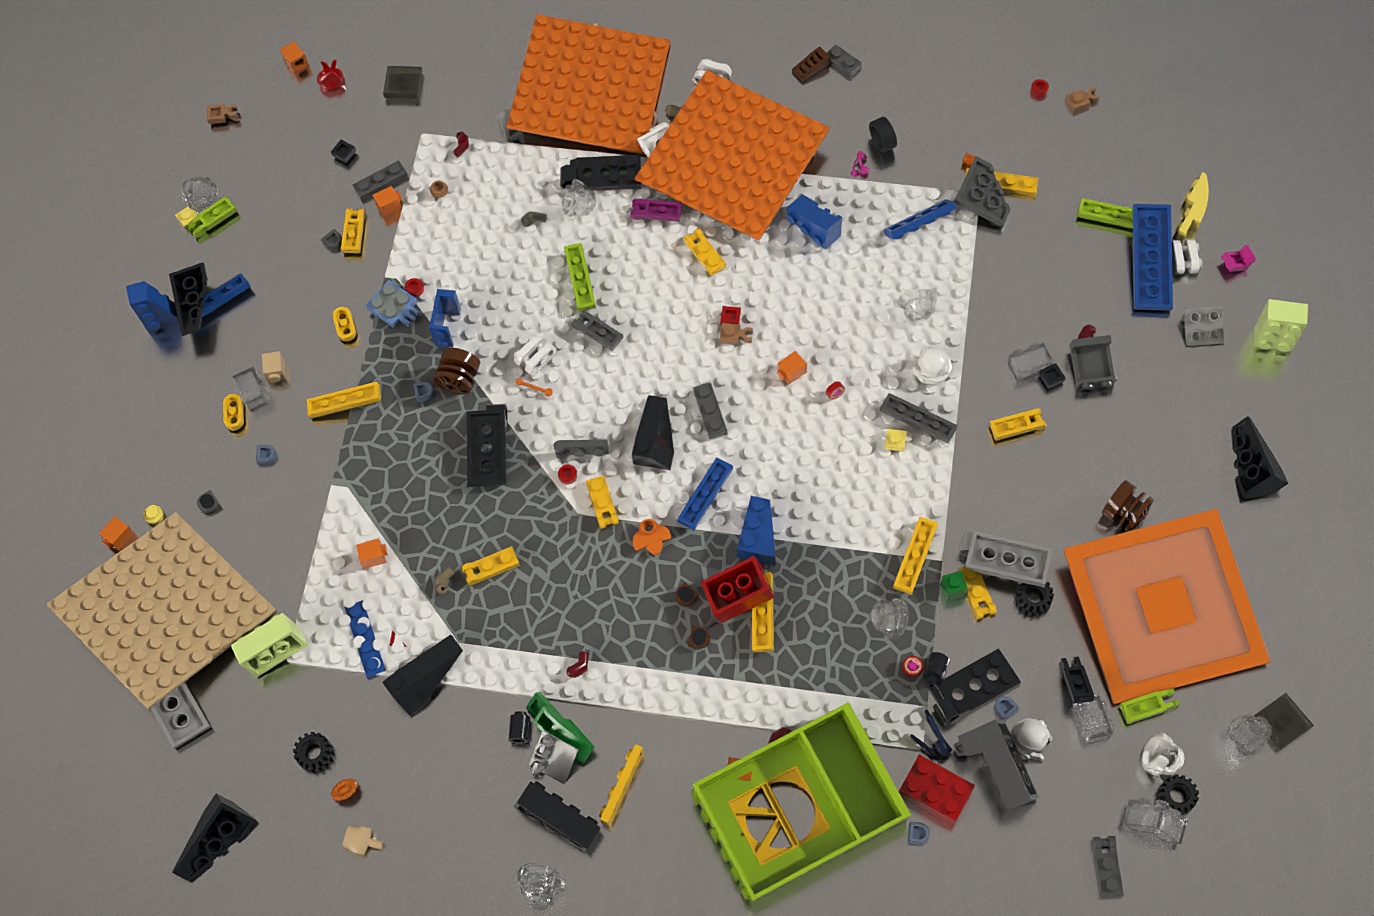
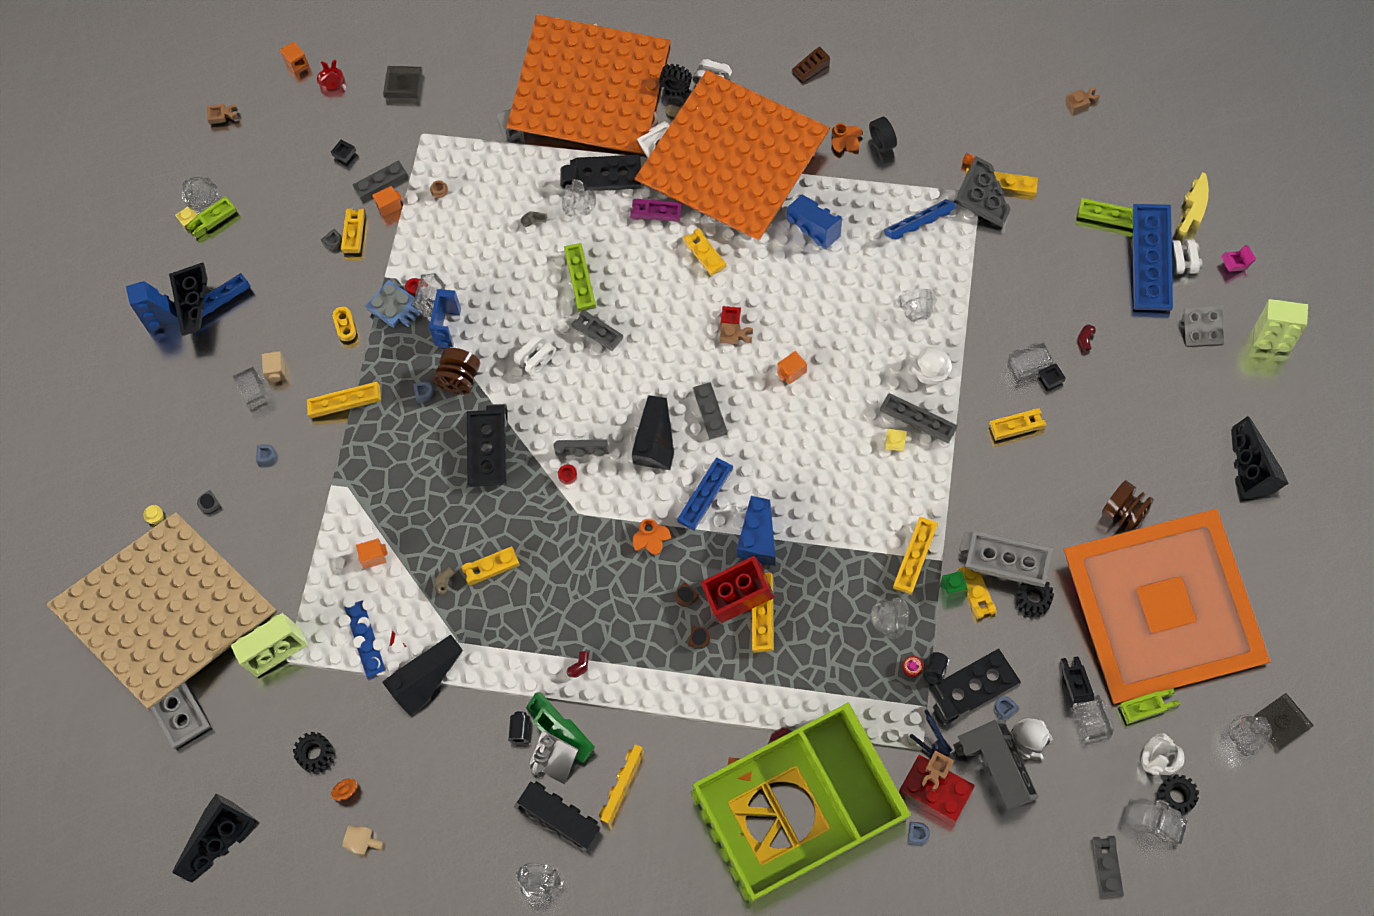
(116, 534): orange brick -> none
(233, 413): yellow plate -> none
(426, 293): none -> clear brick
(463, 144): dark red arm -> none
(548, 391): orange hinge -> none
(602, 501): yellow plate -> none
(675, 79): none -> black tyre
(835, 390): red tile -> none
(844, 61): dark grey plate -> none
(847, 138): none -> orange plate
(864, 170): dark pink piece -> none
(938, 768): none -> medium nougat plate
(1039, 88): red tile -> none
(1092, 362): dark grey panel -> none

